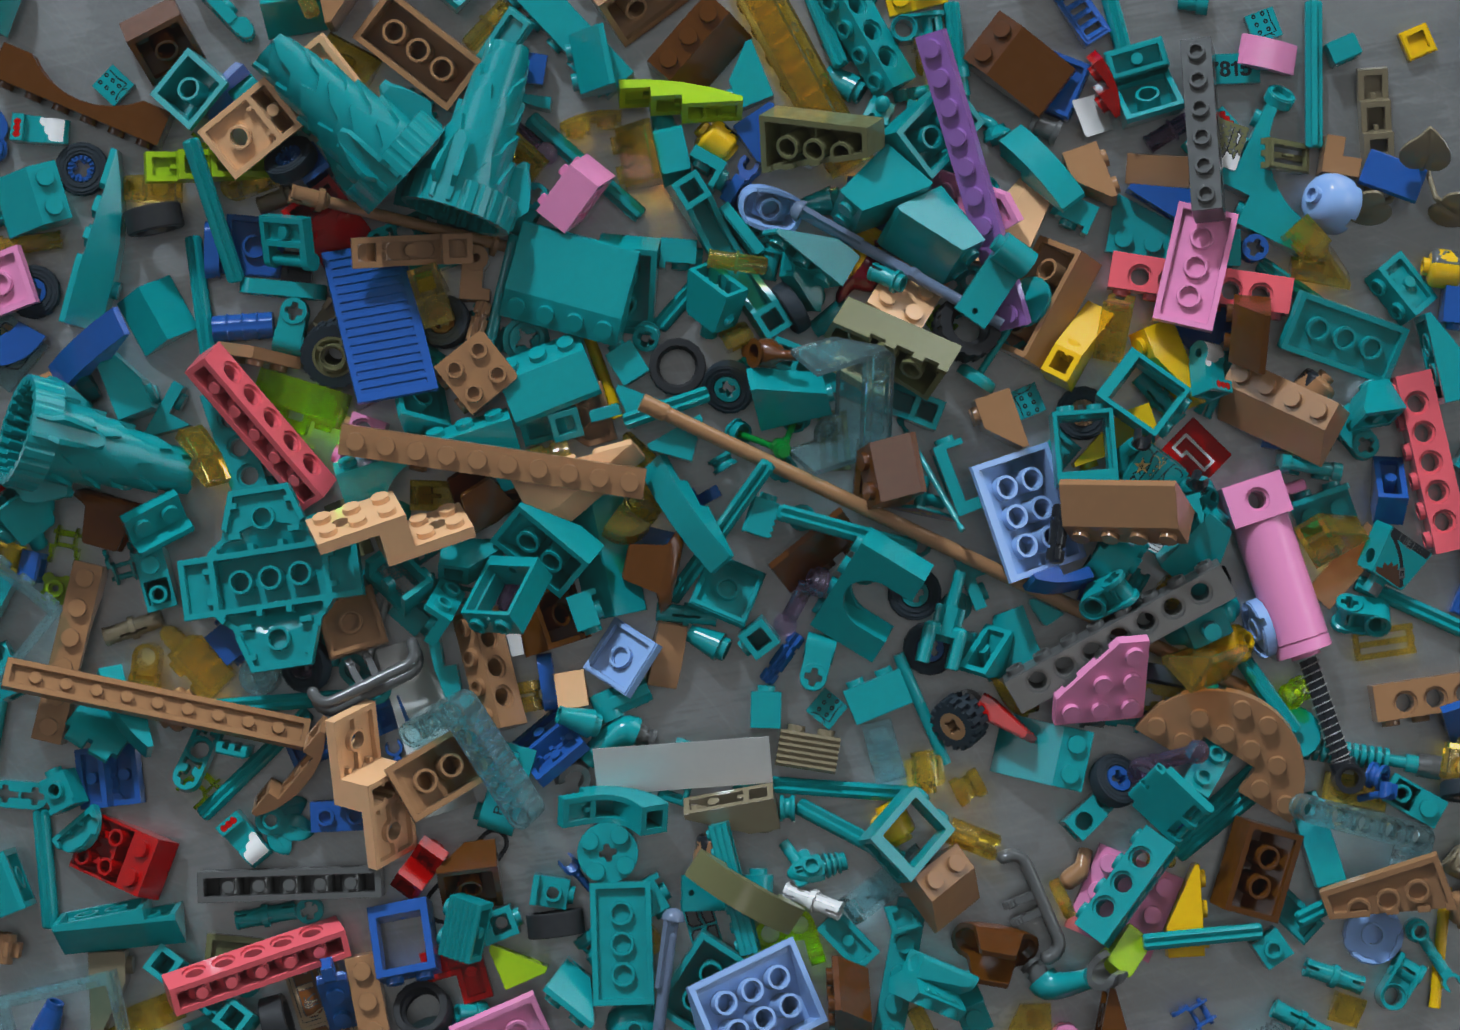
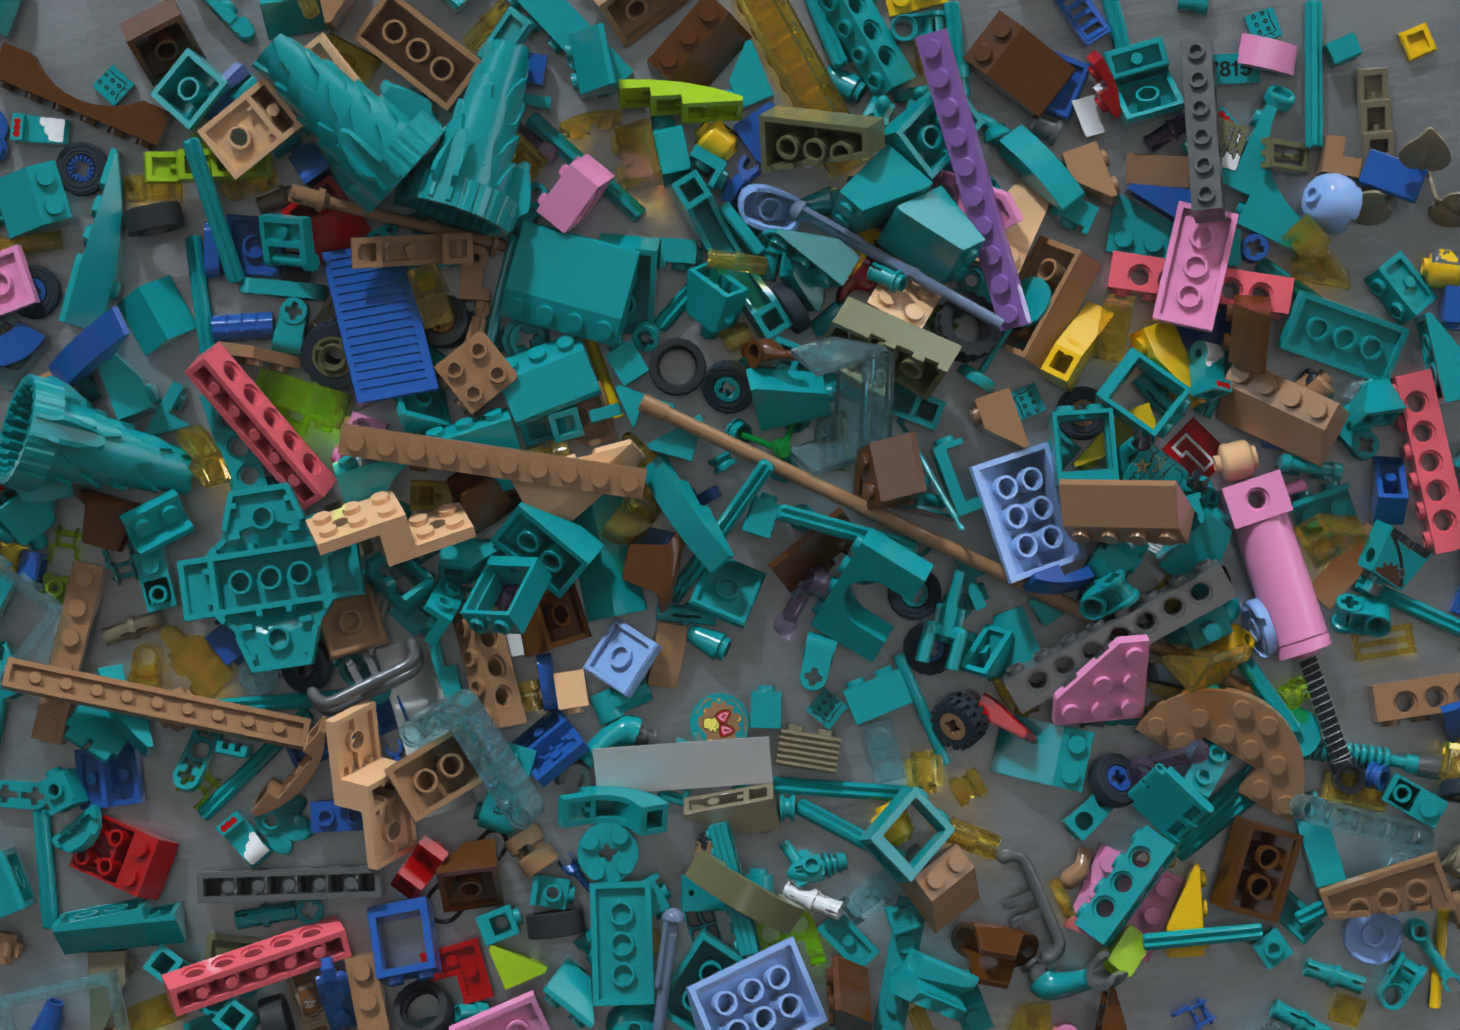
(291, 160): black bush -> none
(464, 928): teal brick -> none
(532, 861): none -> medium nougat wheel
(580, 720): teal cone -> none
(586, 611): teal brick -> none
(679, 402): teal axle -> none
(719, 718): none -> tile
(758, 637): teal brick -> none
(782, 658): blue axle -> none
(996, 278): teal door -> none
(1056, 538): black axle -> none
(1138, 580): teal bush -> none
(1236, 460): none -> light nougat head
(1387, 791): blue hand -> none

